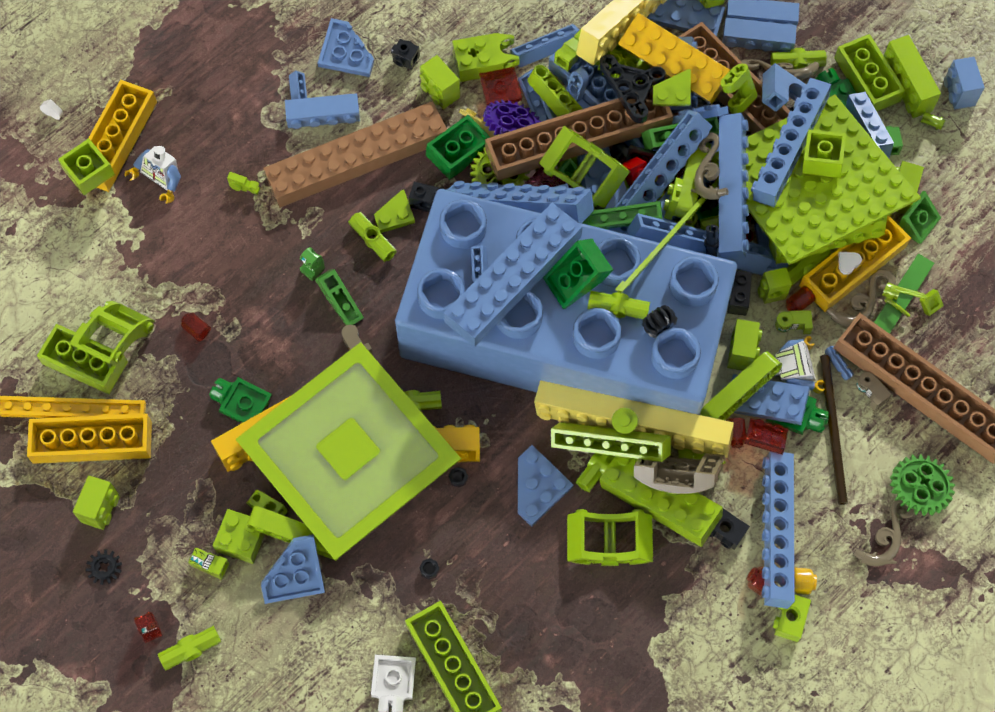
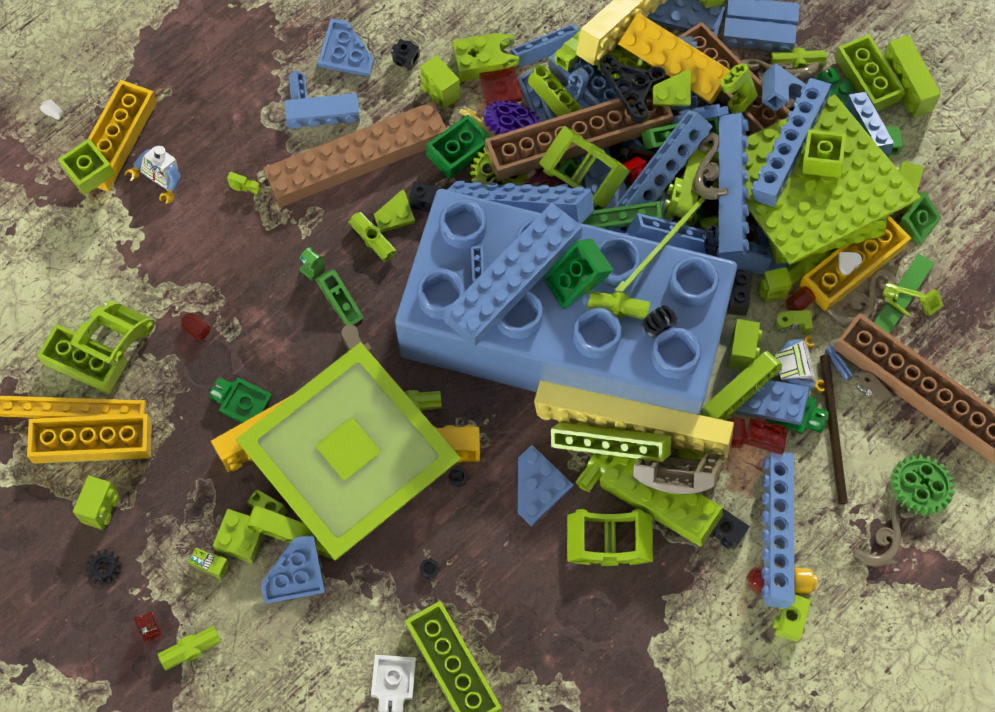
(624, 420): lime wheel -> none
(933, 120): lime pin -> none
(964, 83): medium blue brick -> none

